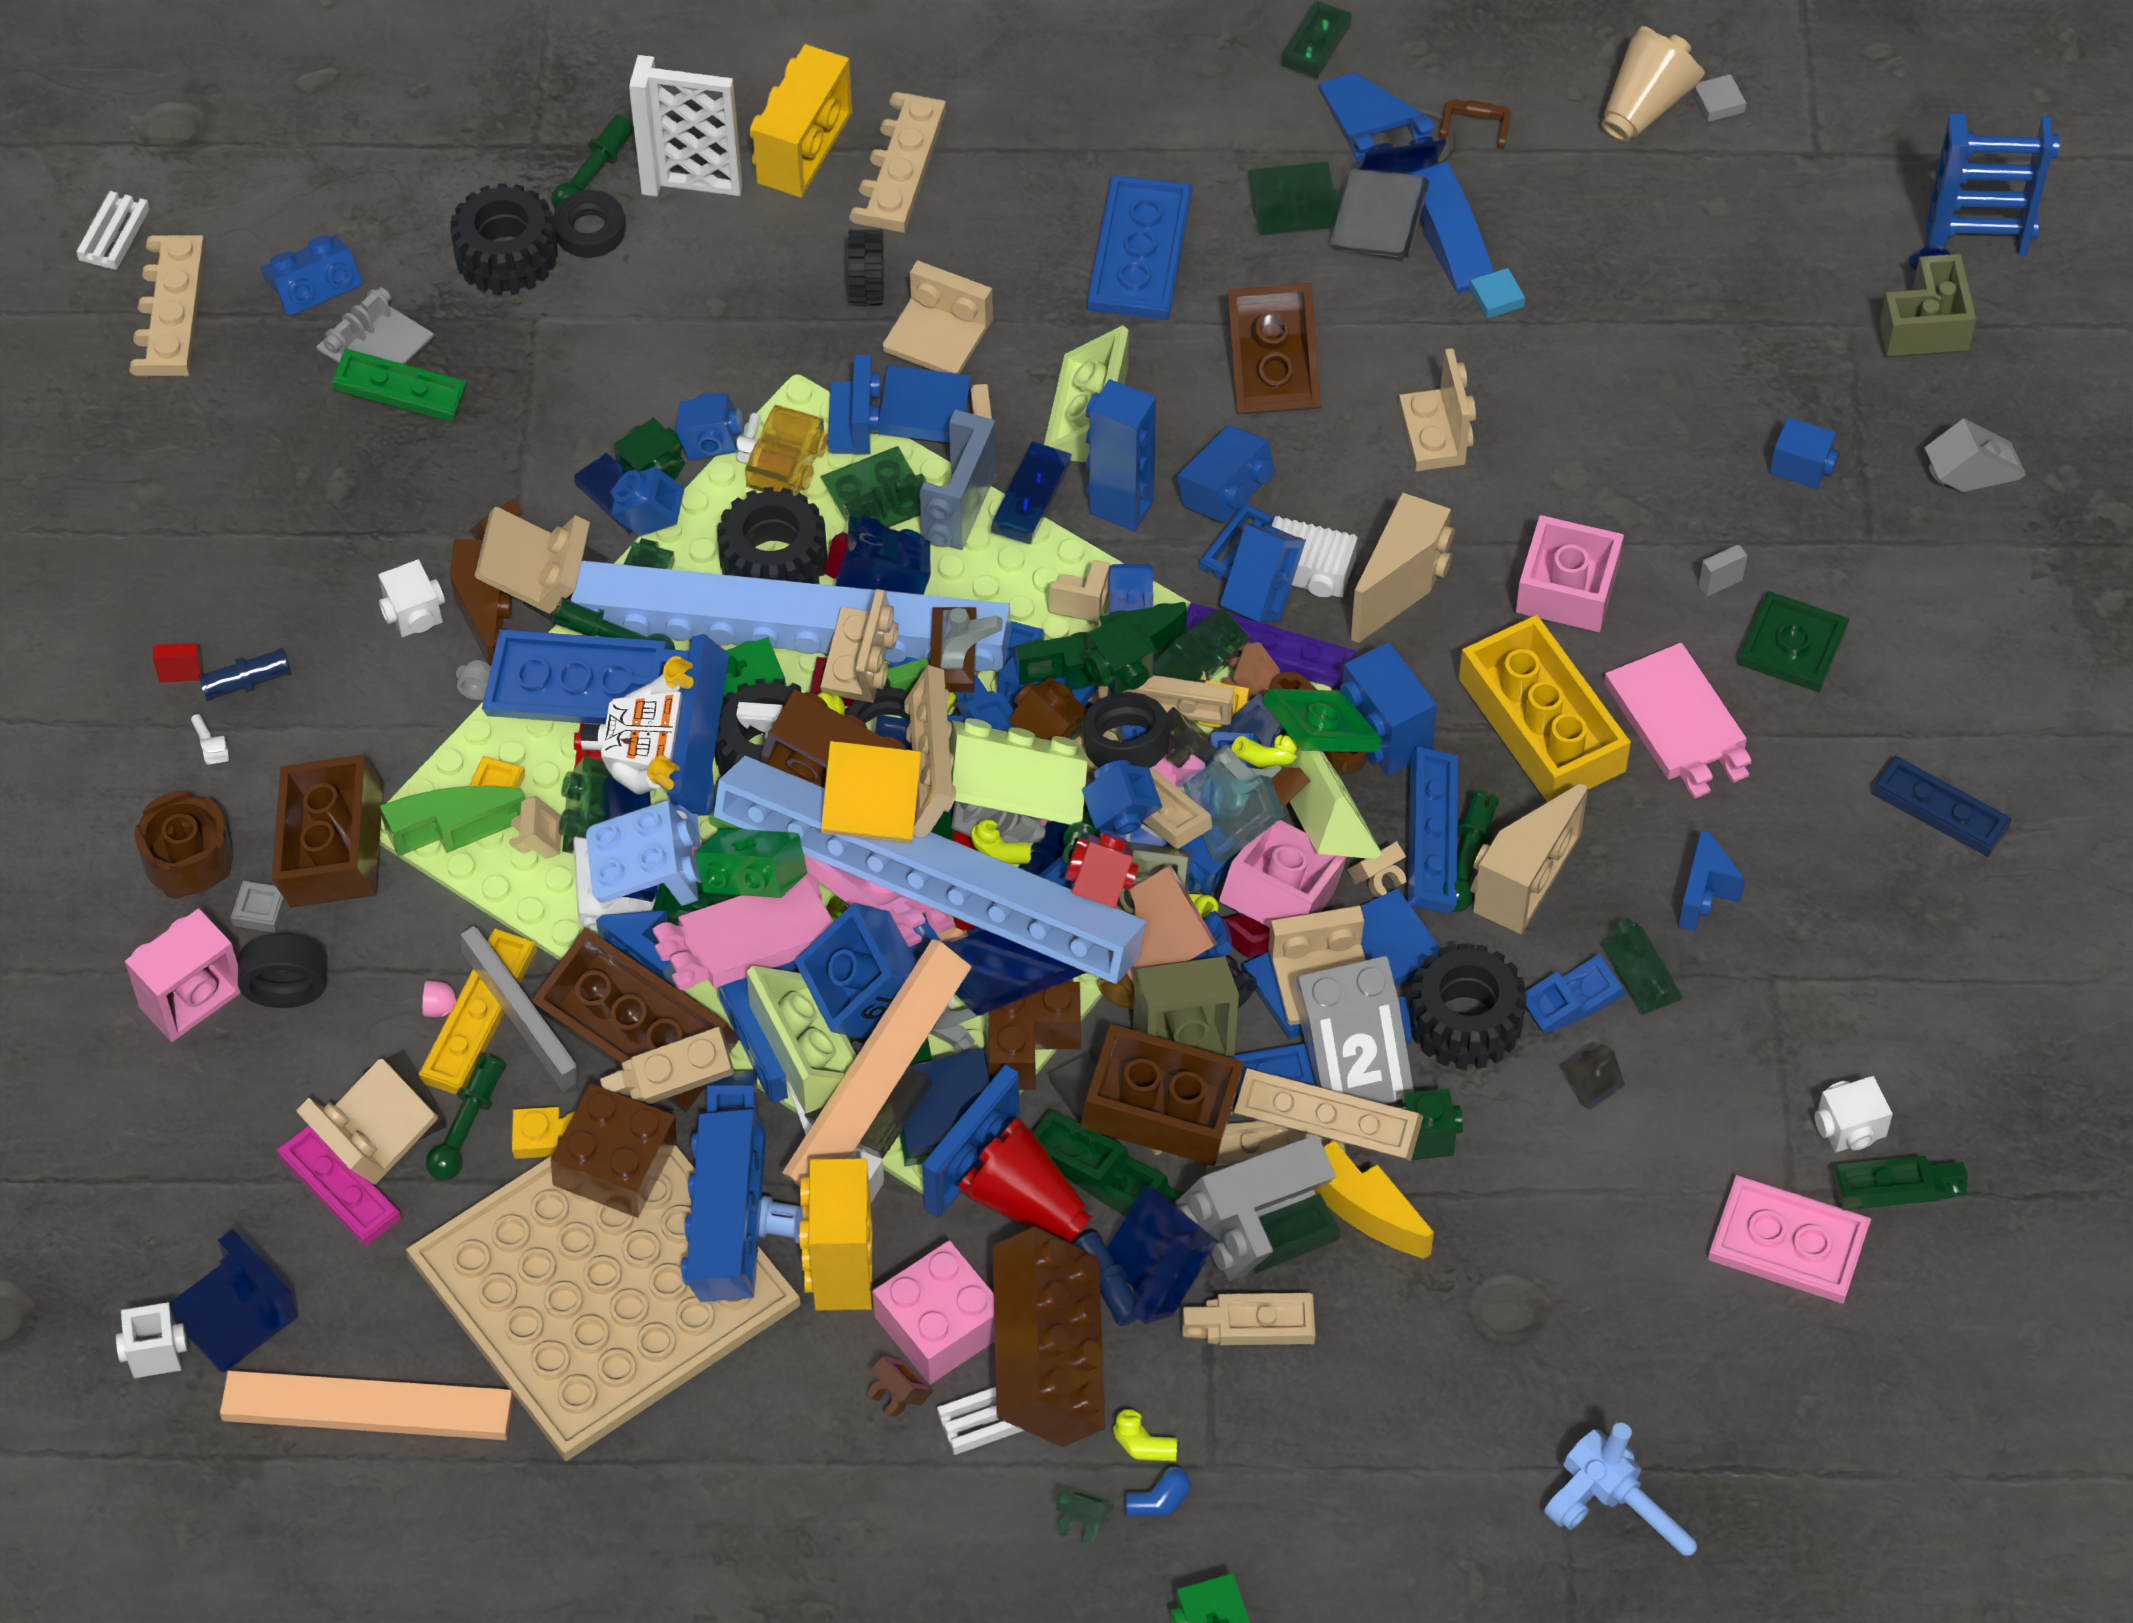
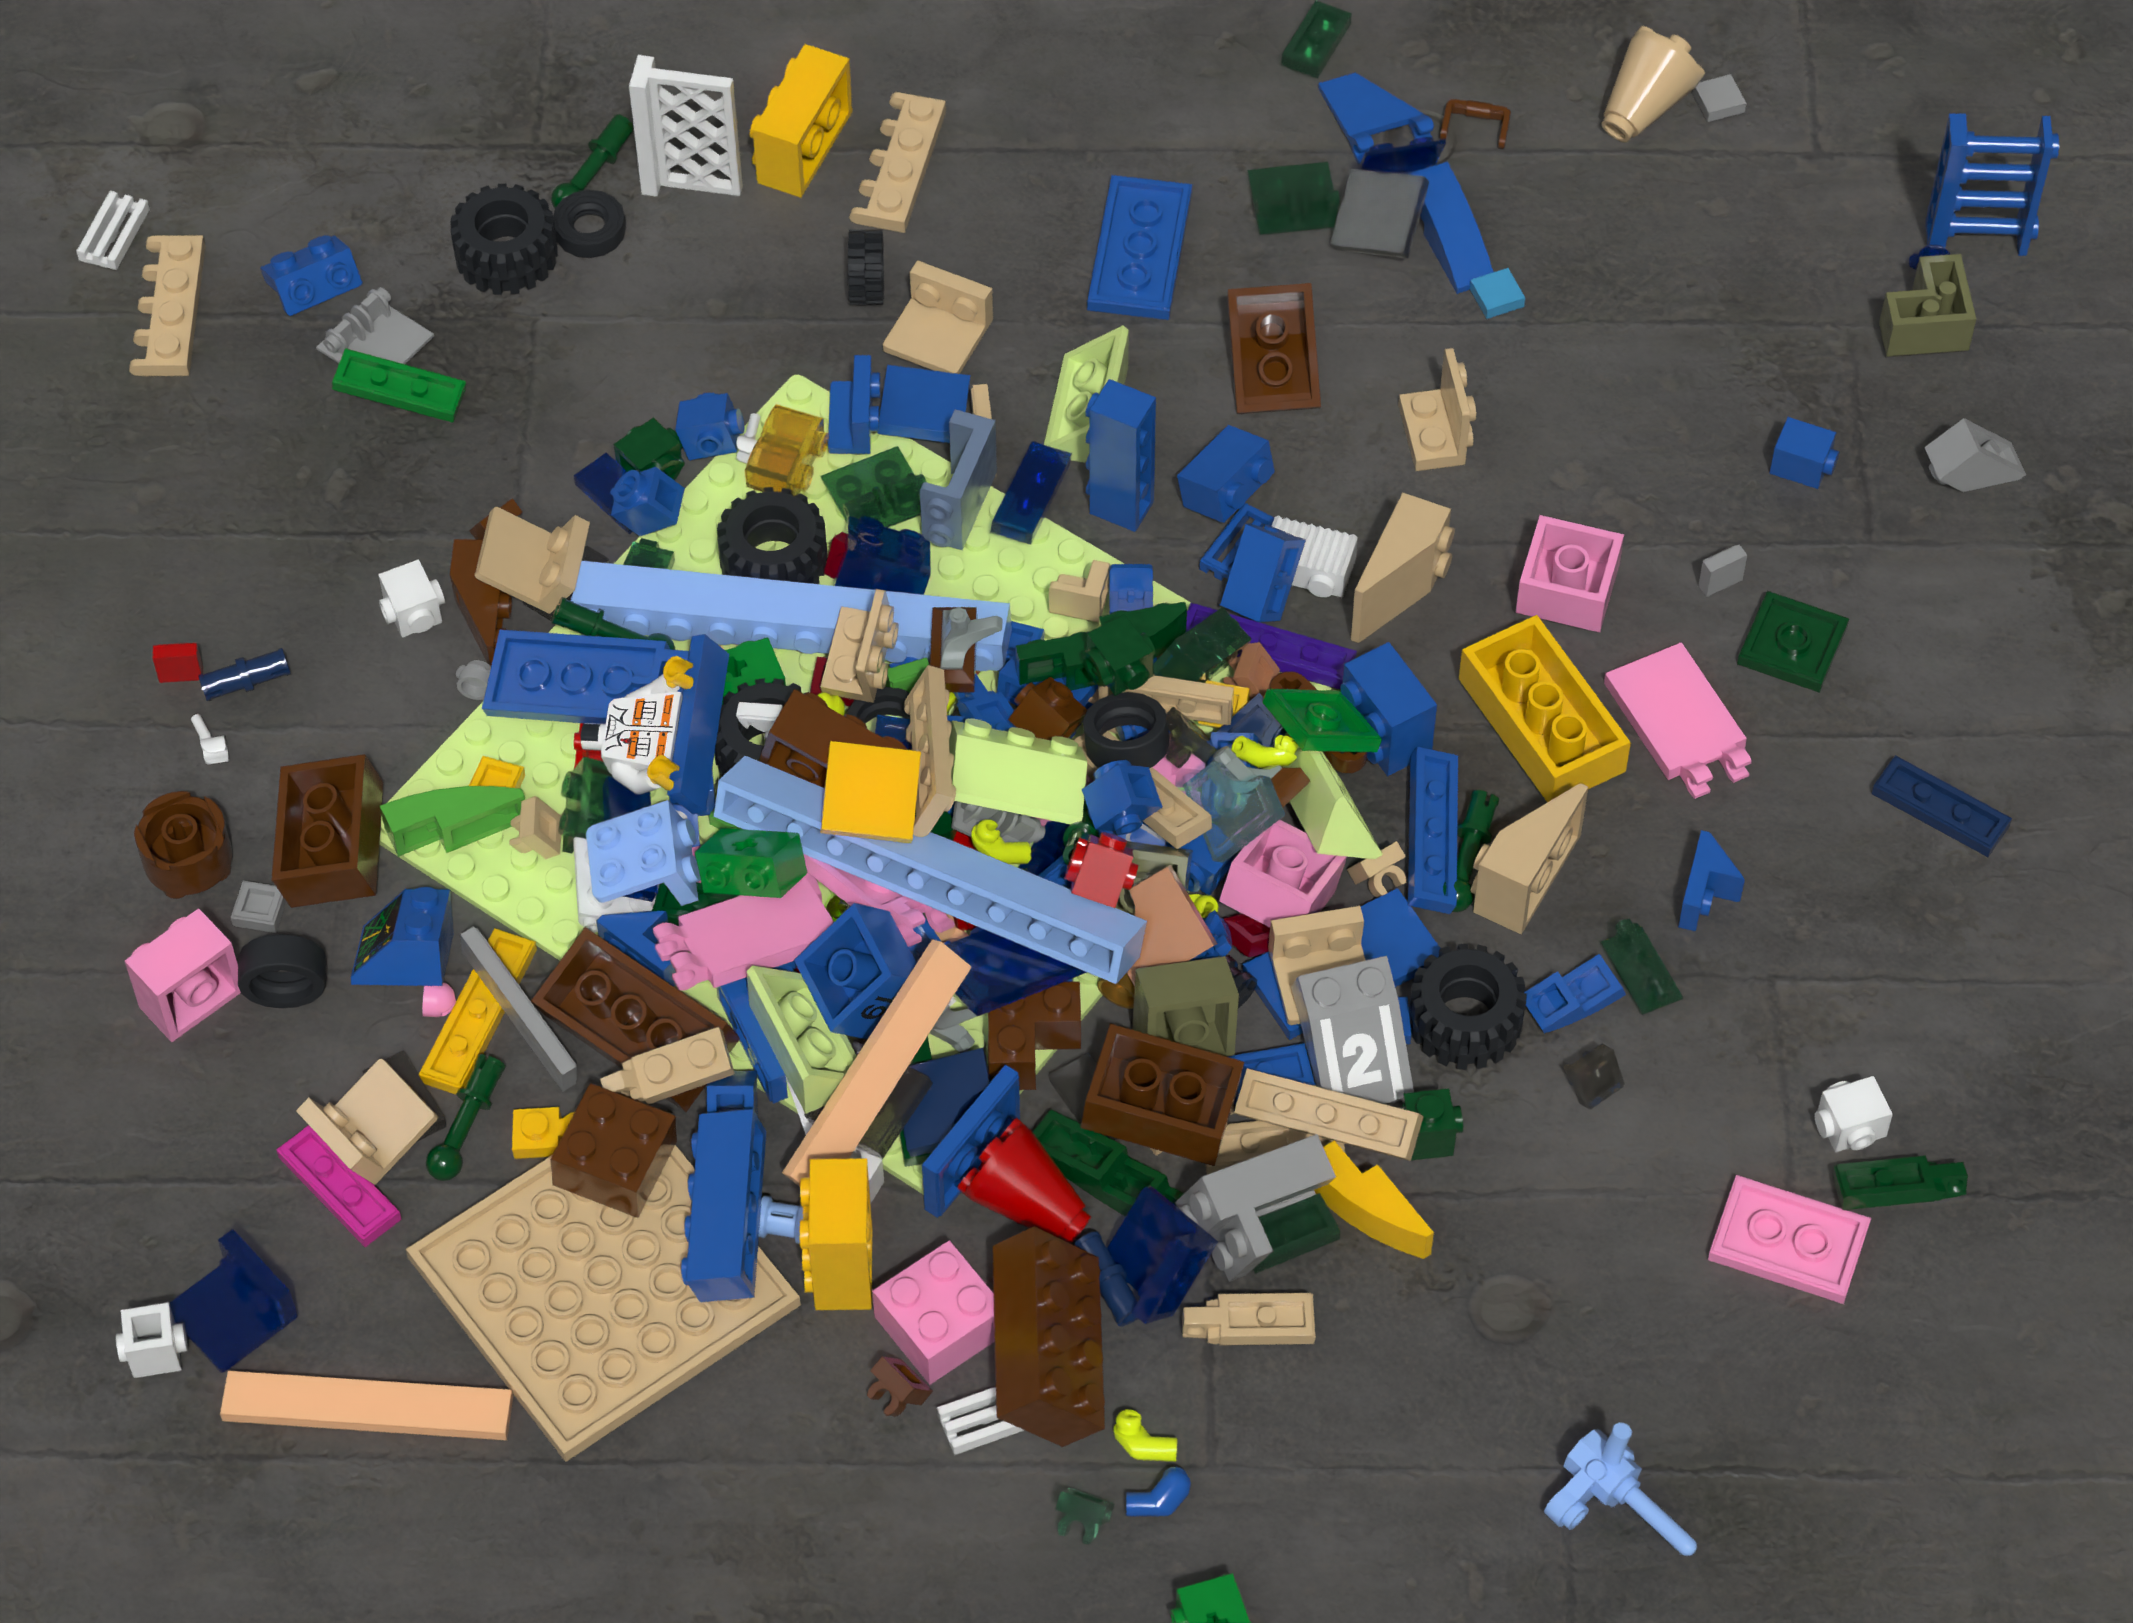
(407, 941): none -> blue slope

